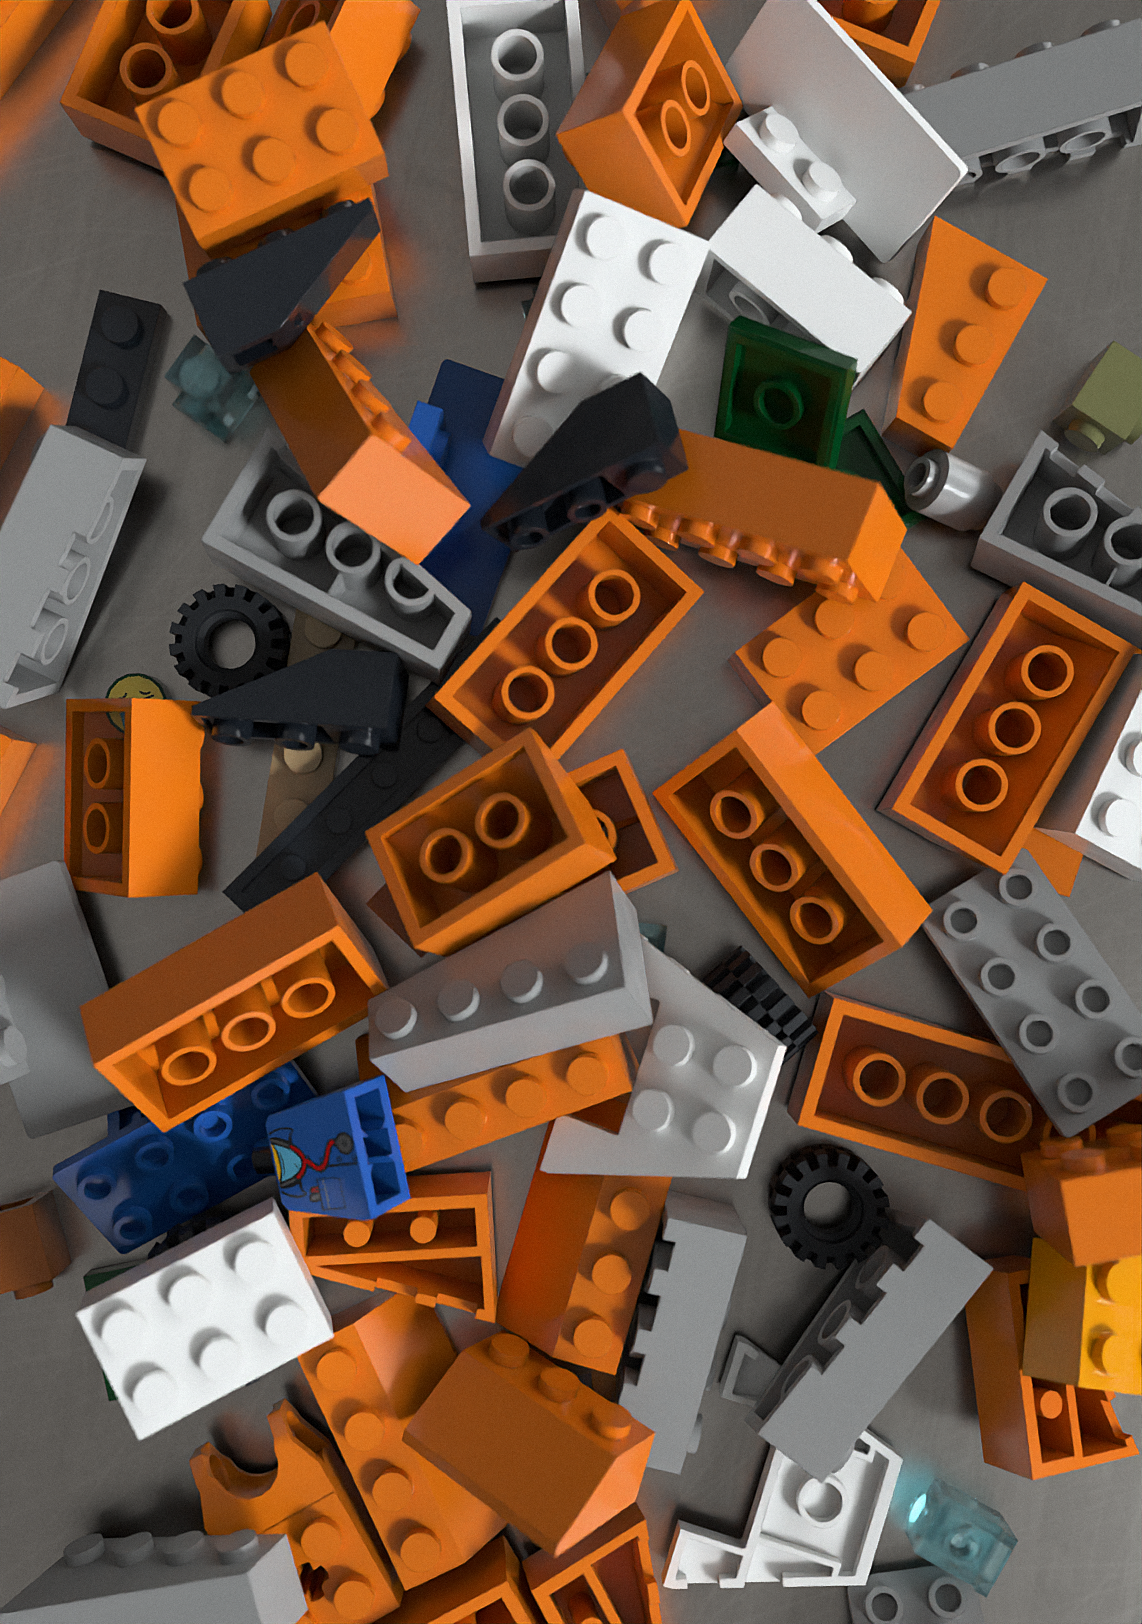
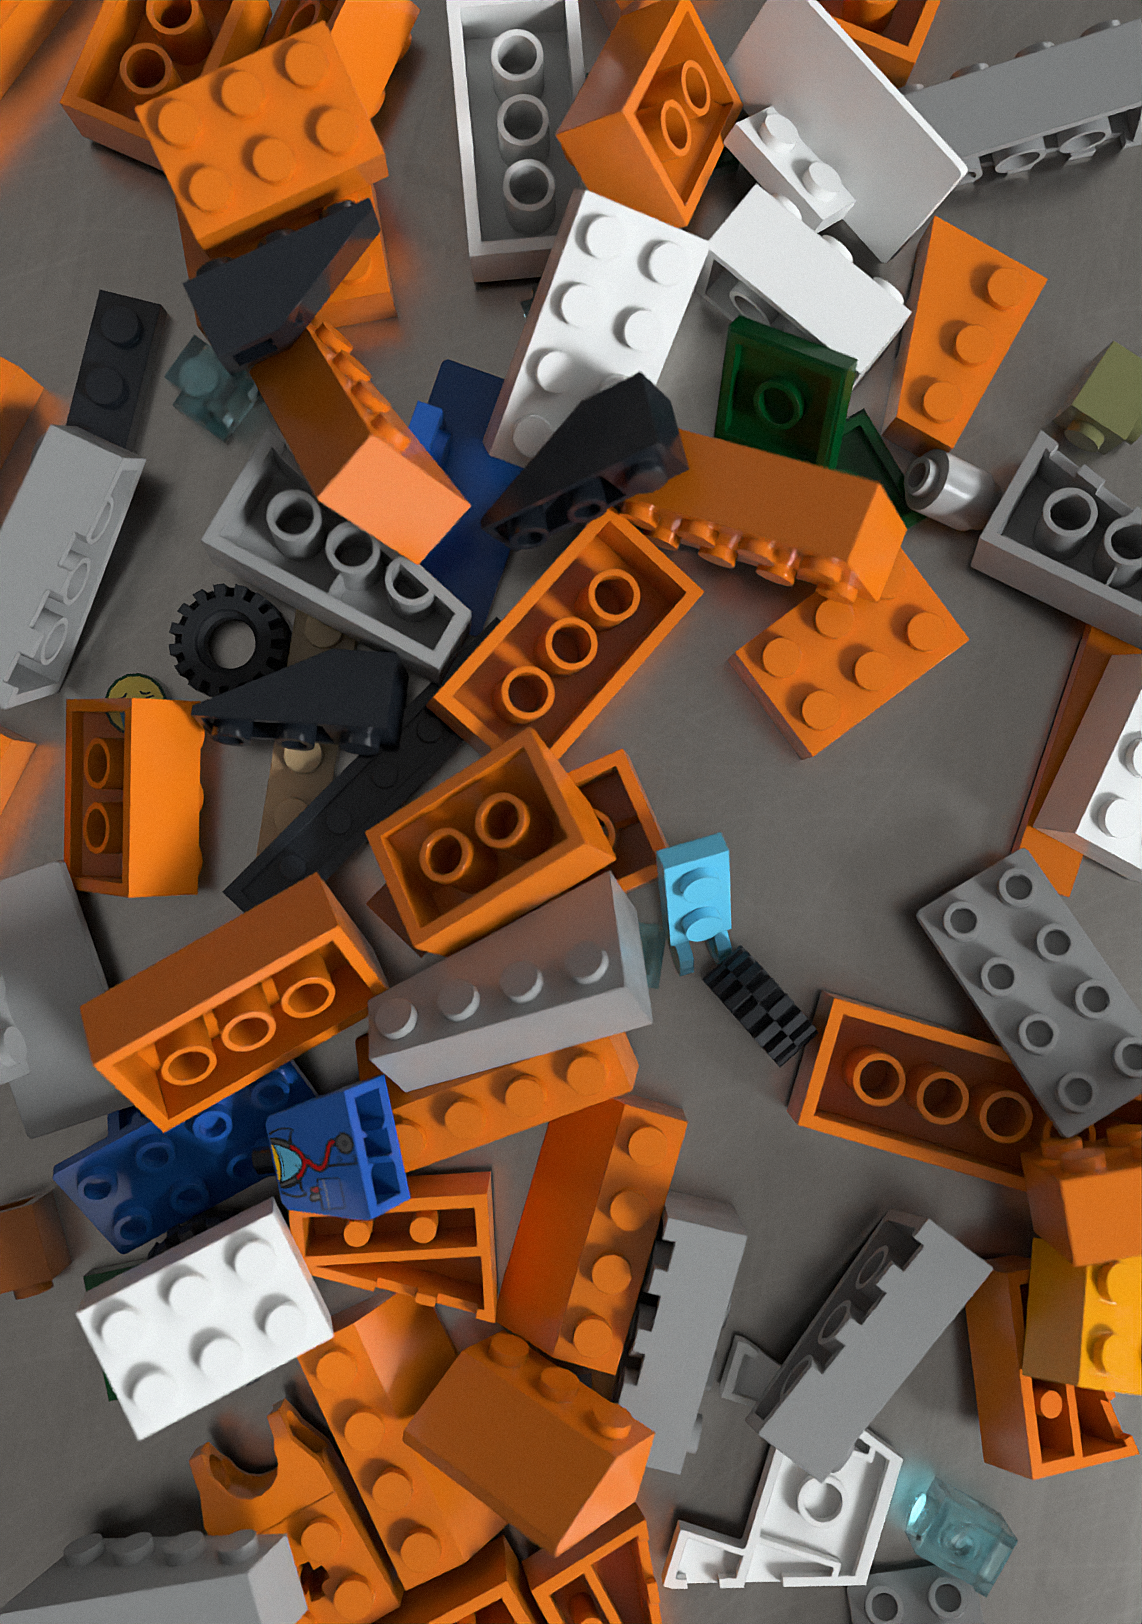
(694, 1095): white wing -> none
(695, 898): none -> medium azure hinge
(793, 852): orange brick -> none
(855, 1232): black tyre -> none
(1007, 728): orange slope -> none

